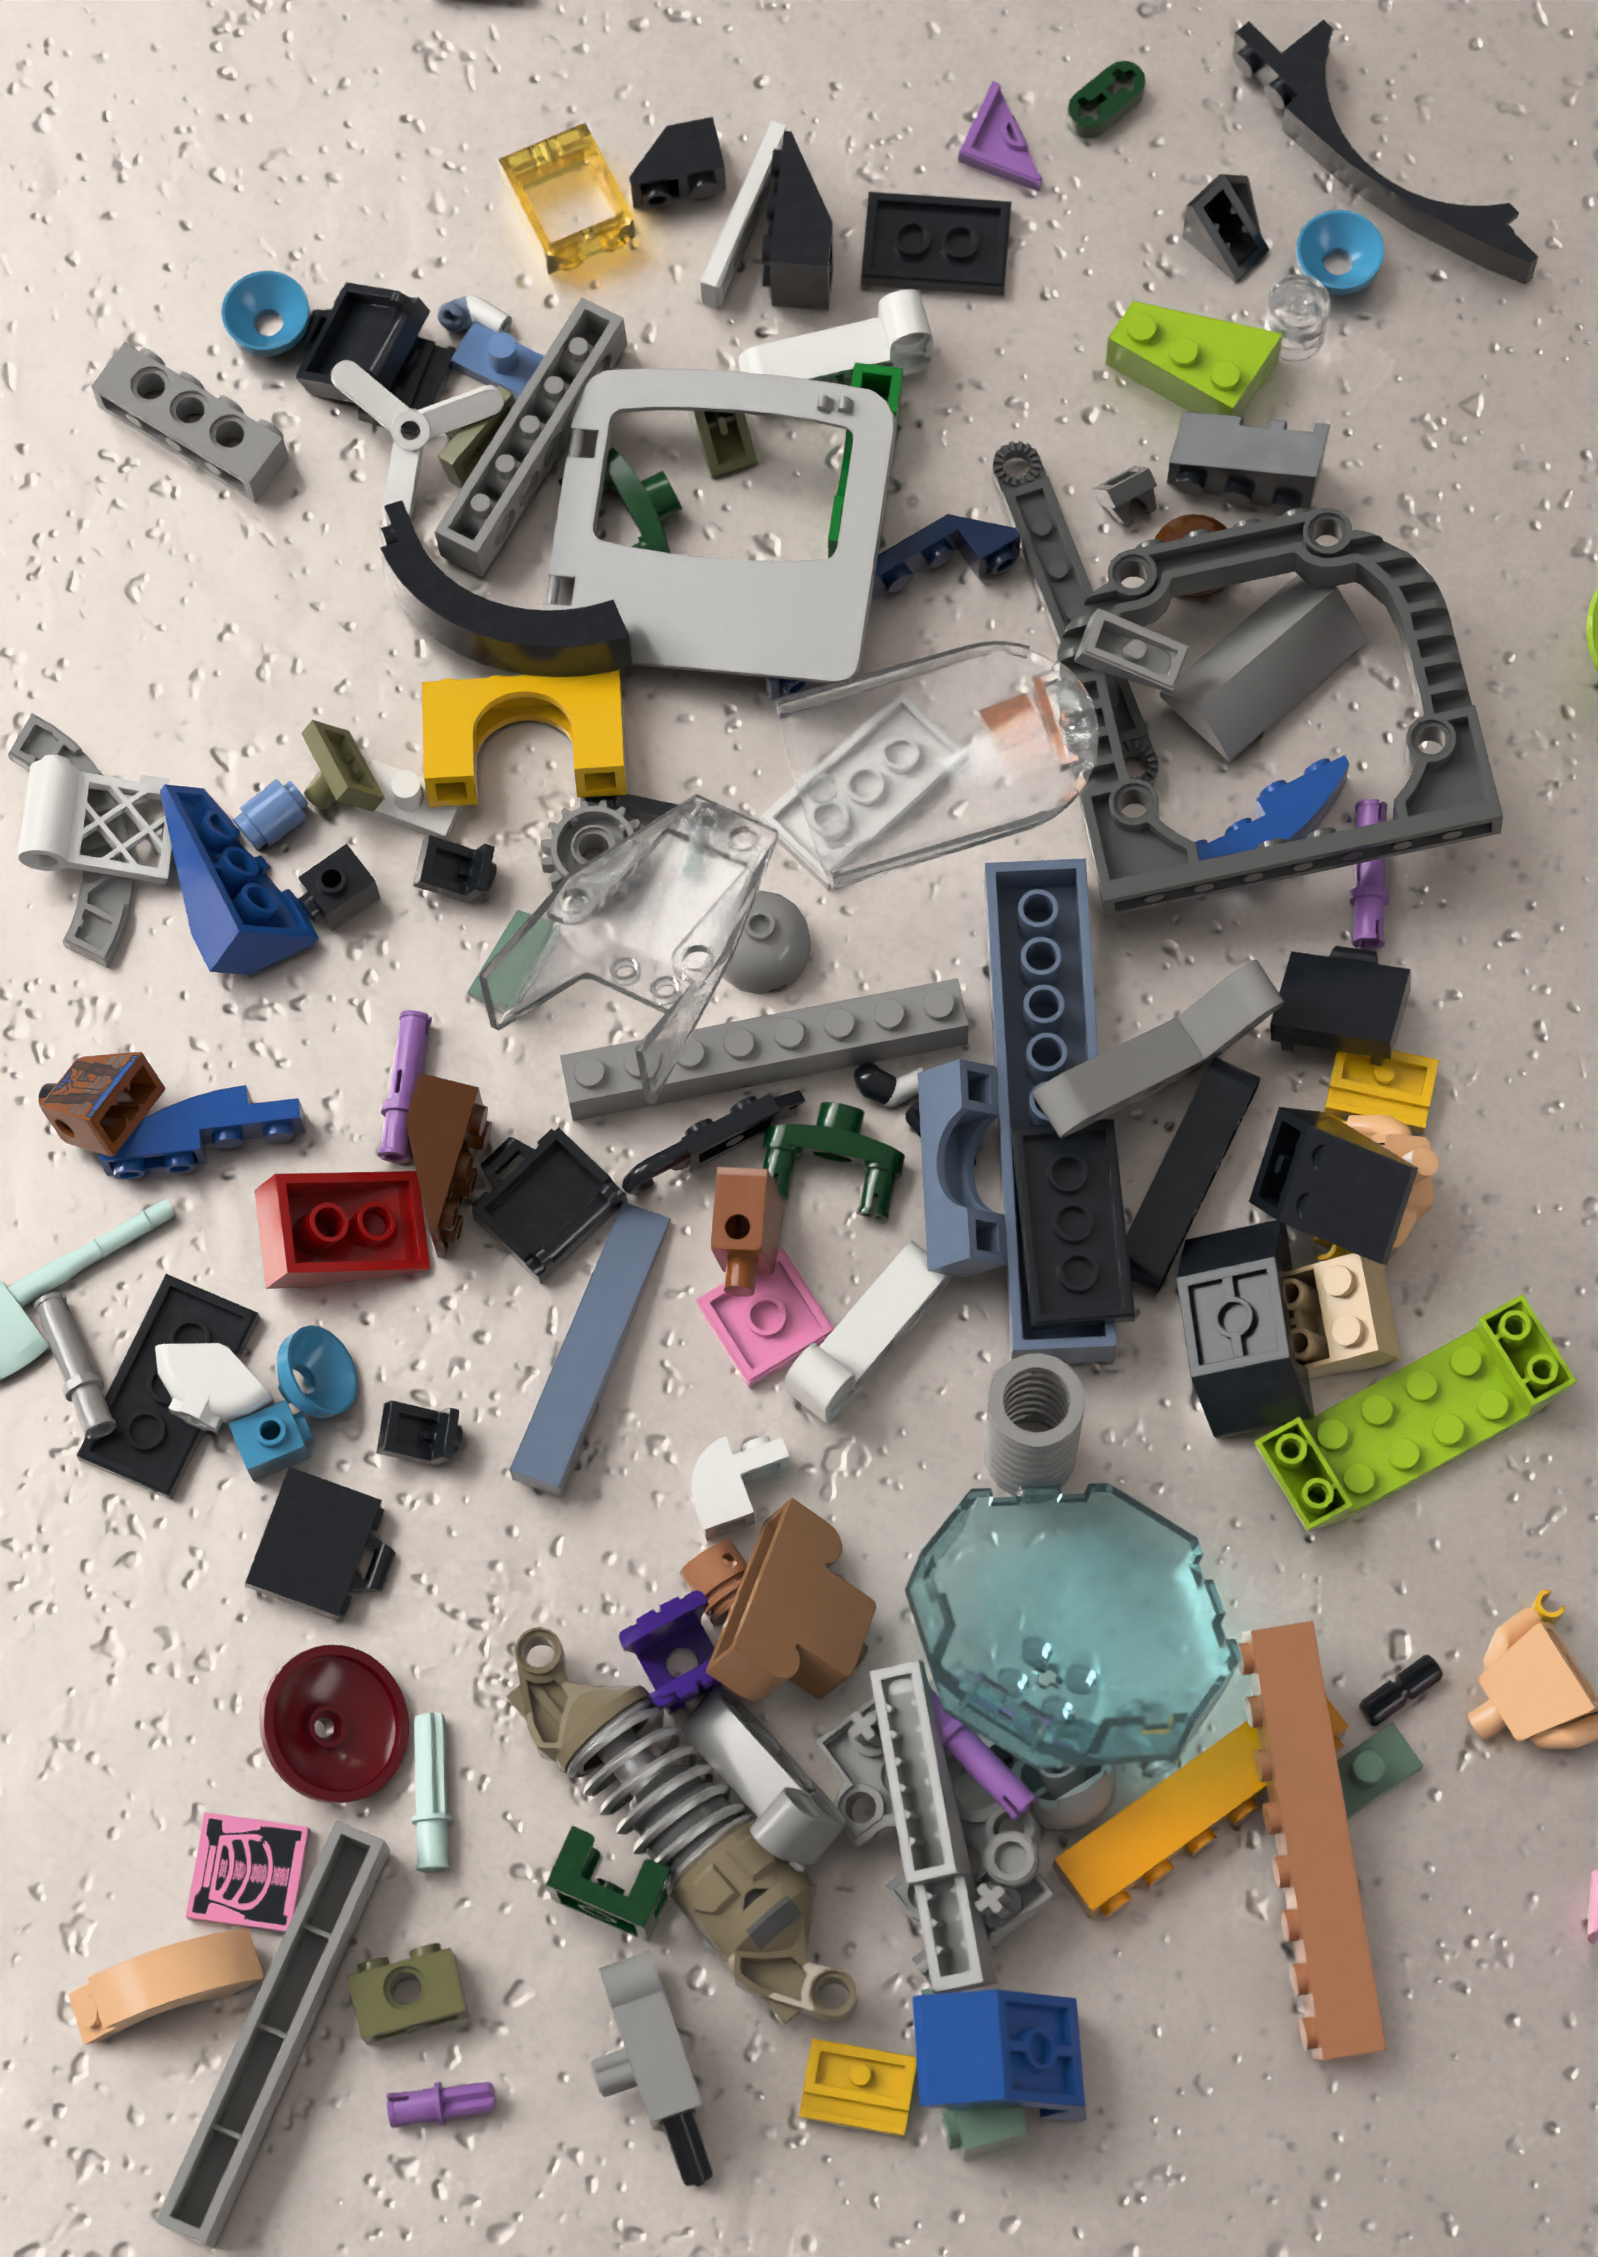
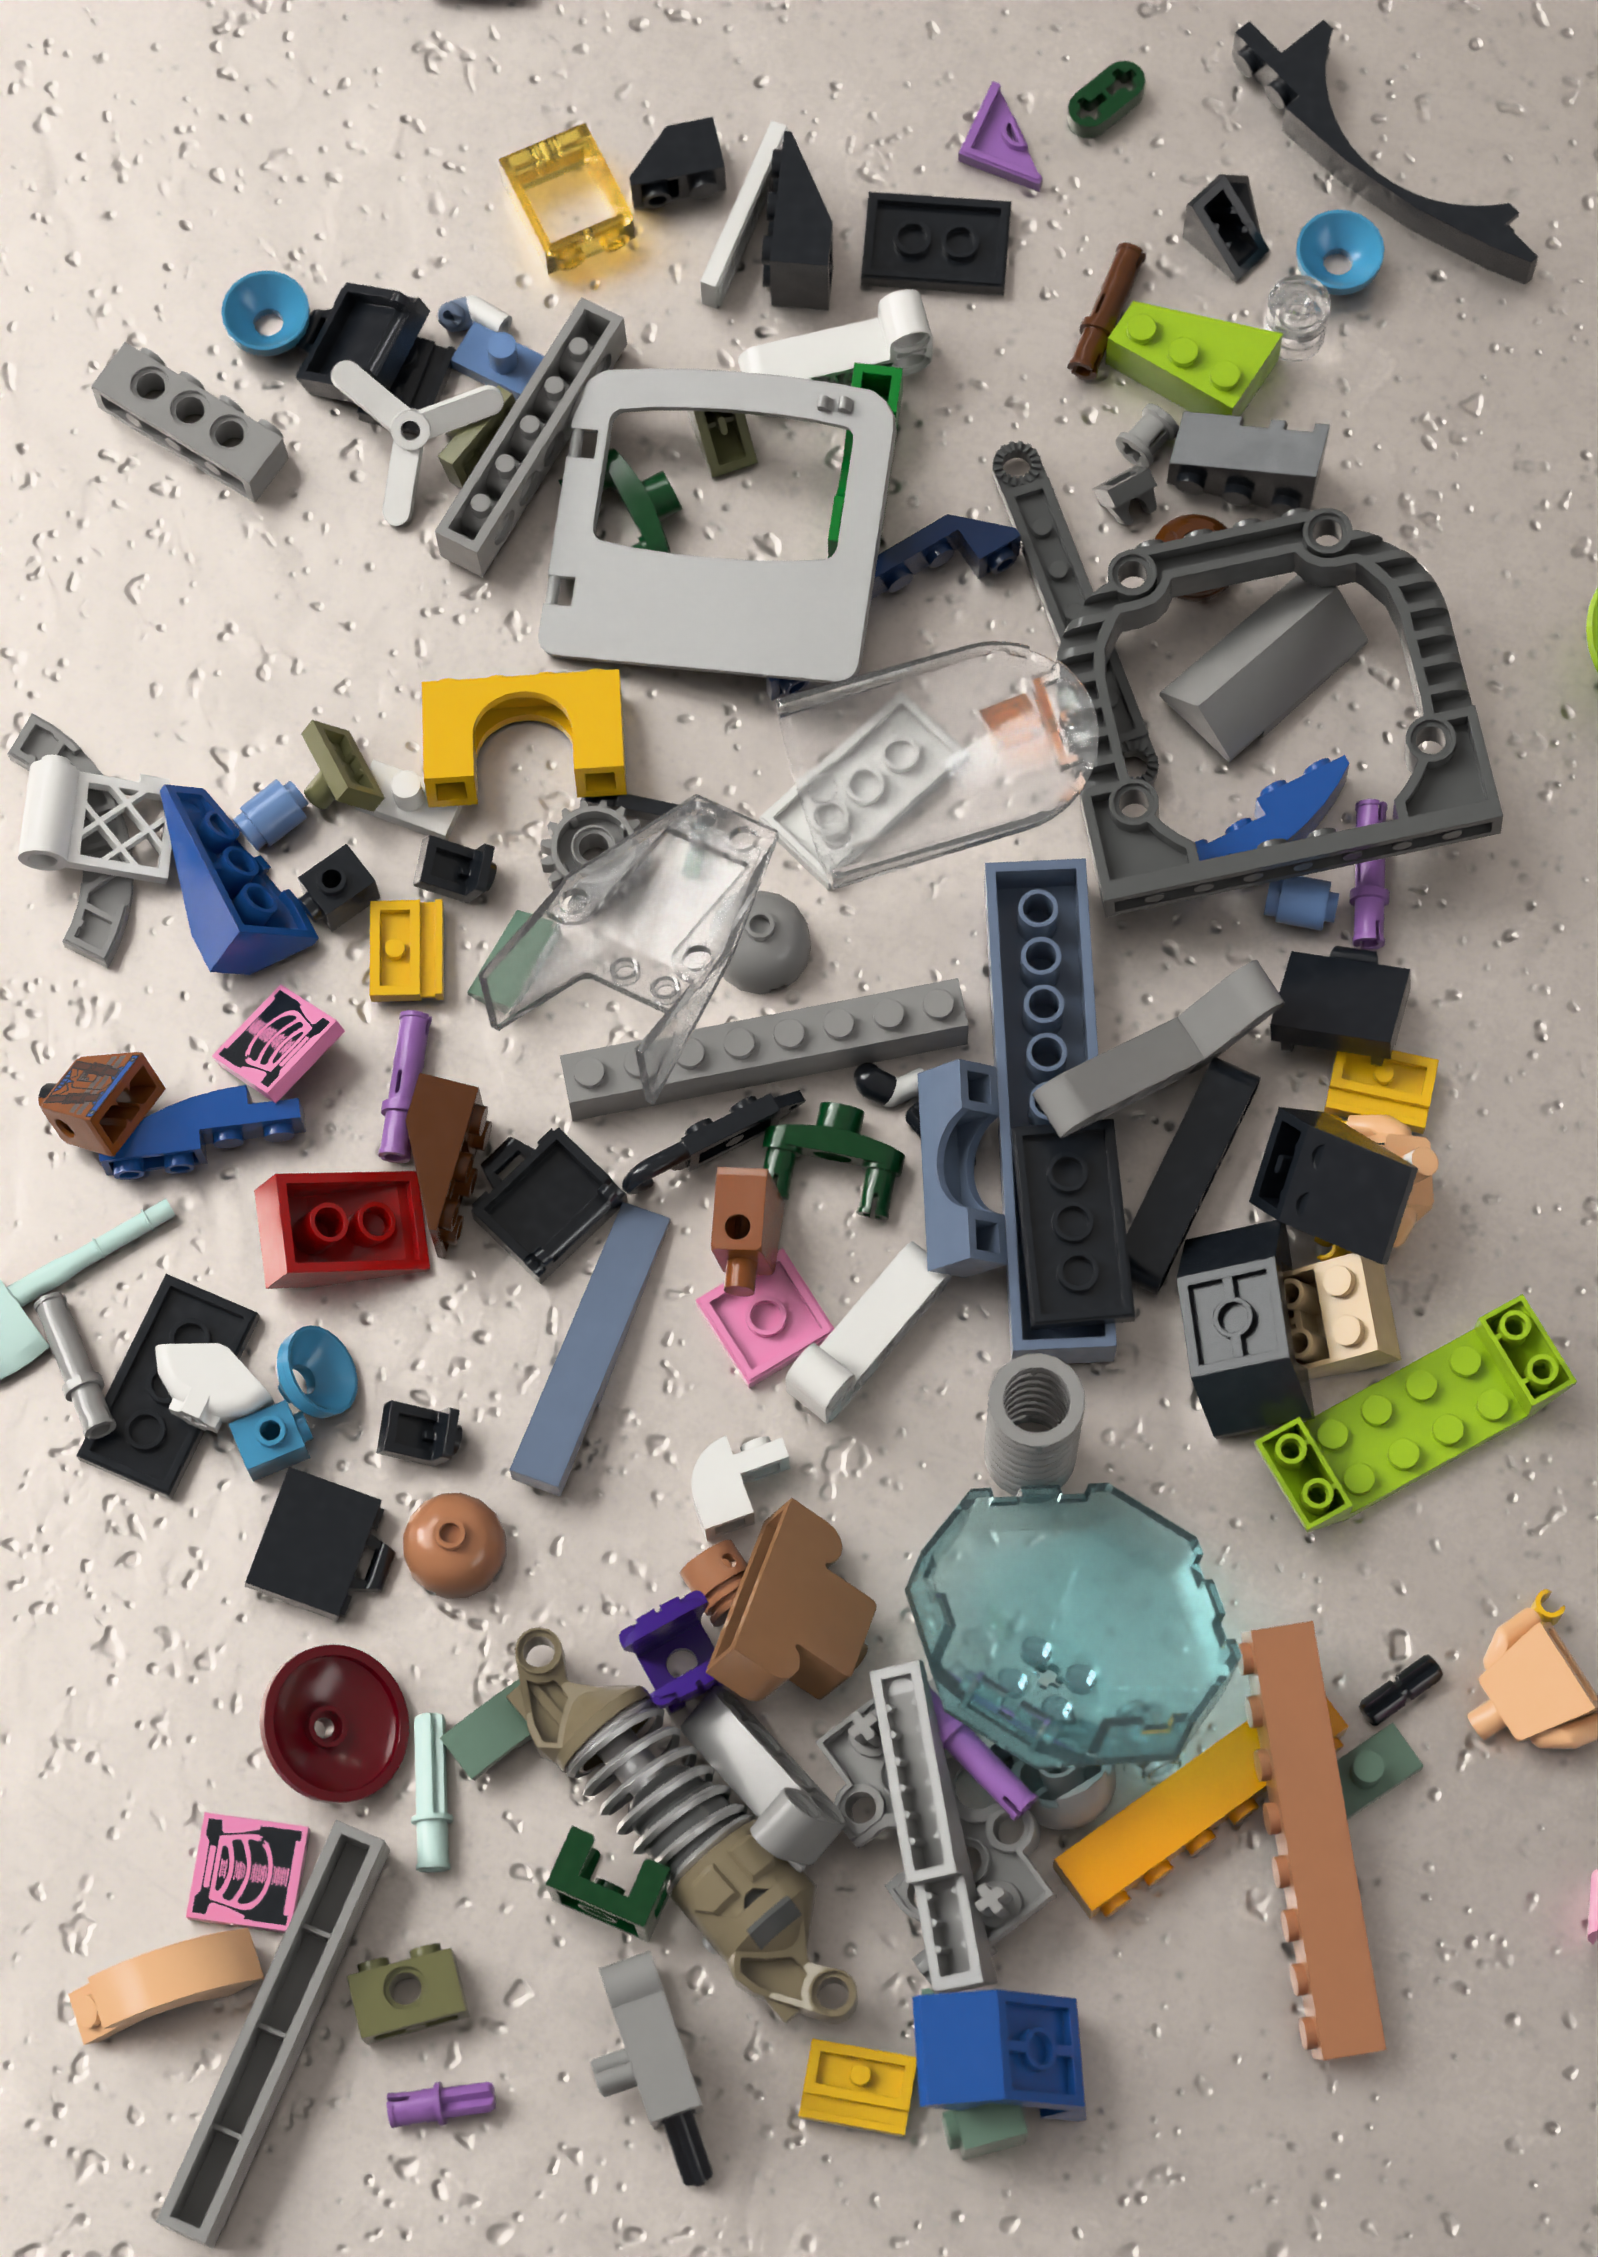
(278, 1043): none -> bright pink tile
(406, 950): none -> yellow plate
(454, 1545): none -> nougat cylinder
(487, 1734): none -> sand green slope
(492, 633): black arch -> none
(1011, 1859): light grey tile -> none
(1106, 311): none -> reddish brown pin
(1131, 651): light grey slope -> none
(1147, 436): none -> light grey bush
(1302, 902): none -> medium blue brick

